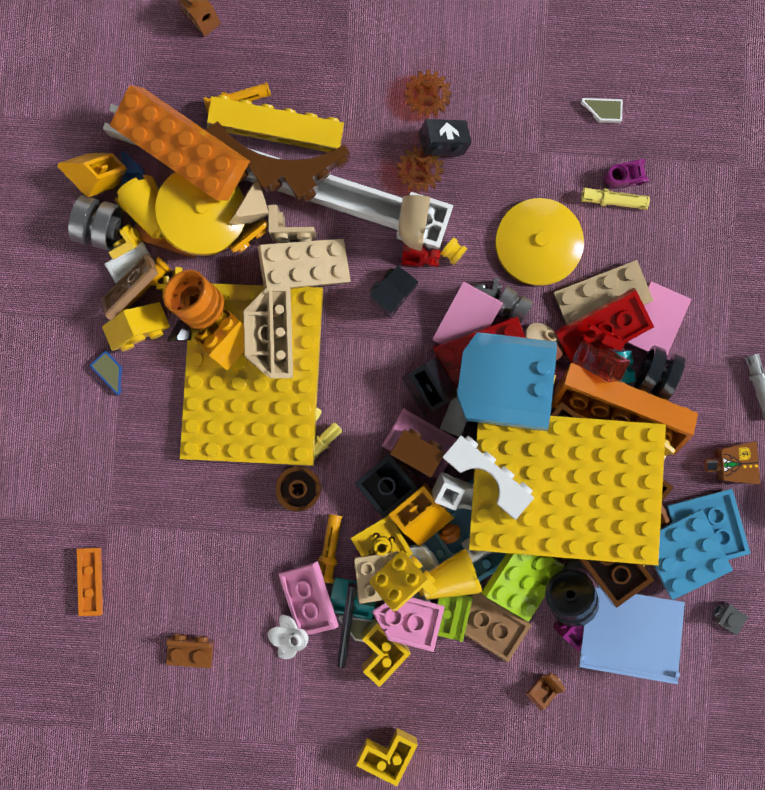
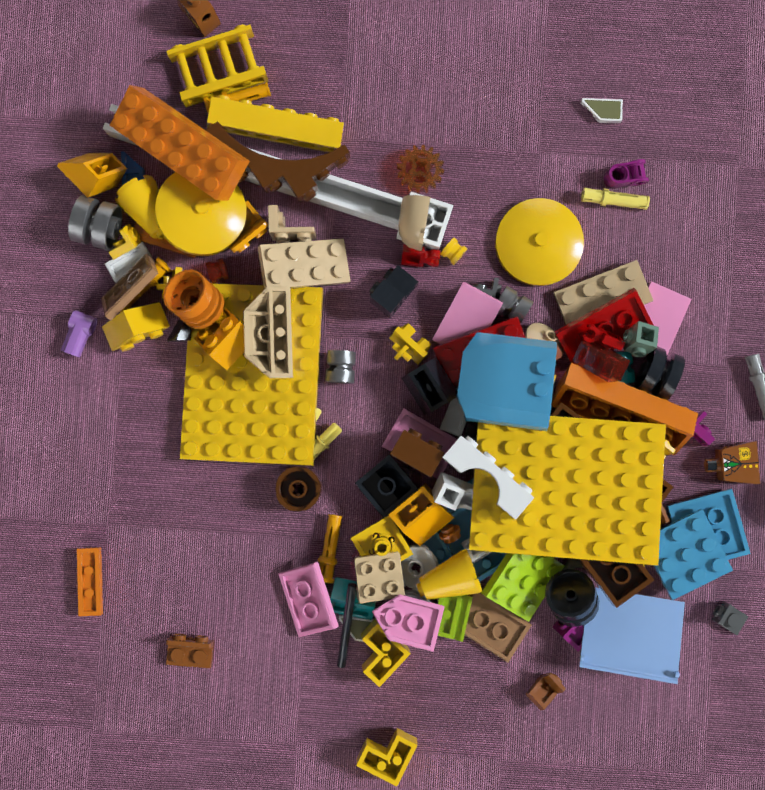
(80, 328): none -> medium lavender piece
(109, 371): olive tile -> none
(217, 270): none -> clear red wheel
(233, 82): none -> yellow fence
(252, 207): tan slope -> none
(287, 637): white plate -> none
(340, 366): none -> flat silver wheel
(402, 580): yellow bracket -> none
(406, 346): none -> yellow hips
(422, 86): clear orange gear -> none
(444, 137): black brick -> none
(641, 339): none -> sand green brick
(702, 432): none -> magenta bracket

